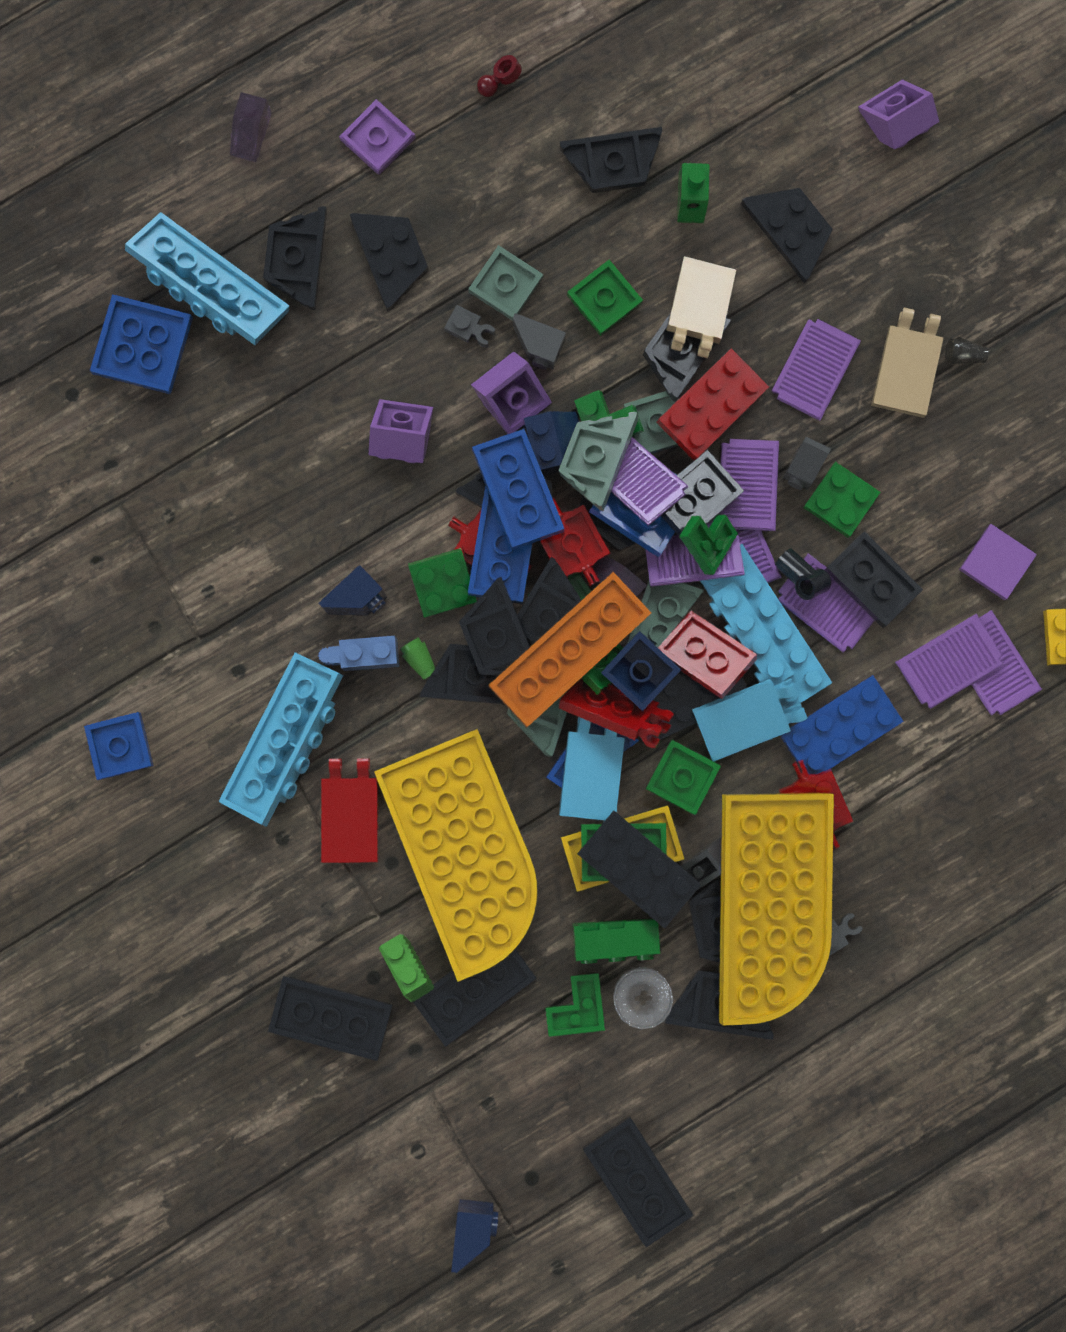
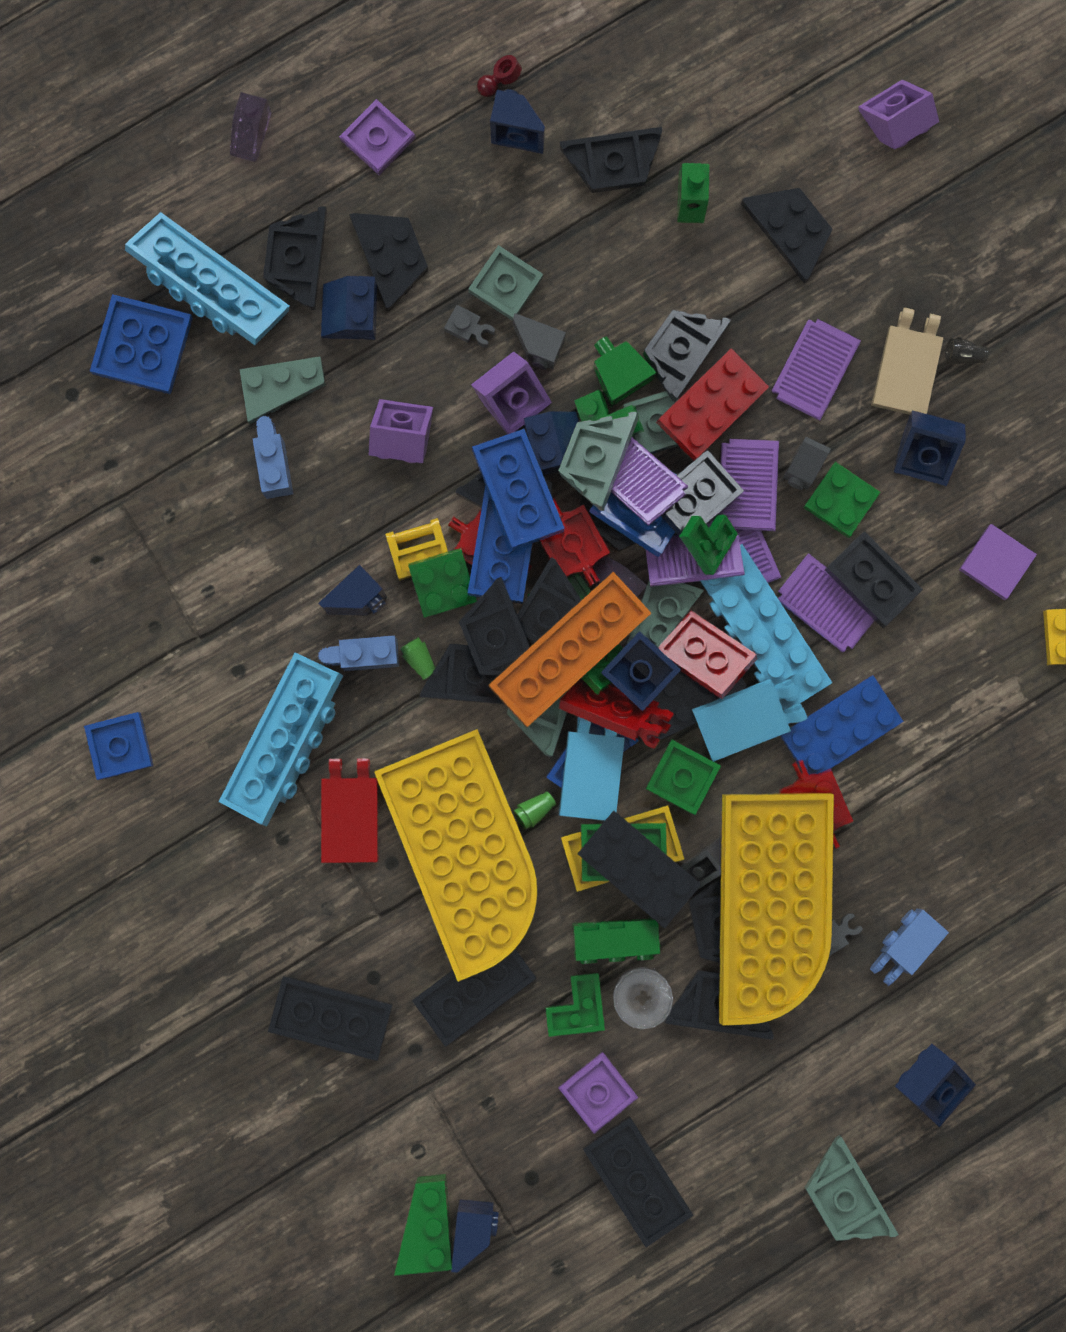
(271, 460): none -> medium blue hinge
(277, 384): none -> sand green wing
(349, 308): none -> dark blue slope
(403, 557): none -> yellow plate
(406, 967): bright green brick -> none
(428, 1231): none -> green wedge
(516, 123): none -> dark blue slope
(534, 809): none -> bright green cone
(598, 1092): none -> medium lavender tile
(604, 297): green plate -> none
(620, 370): none -> green torso
(700, 304): tan tile -> none
(807, 580): black piece -> none
(846, 1197): none -> sand green wing
(910, 944): none -> medium blue hinge
(930, 448): none -> dark blue slope
(935, 1084): none -> dark blue slope
(951, 662): medium lavender window -> none
(1010, 682): medium lavender window -> none

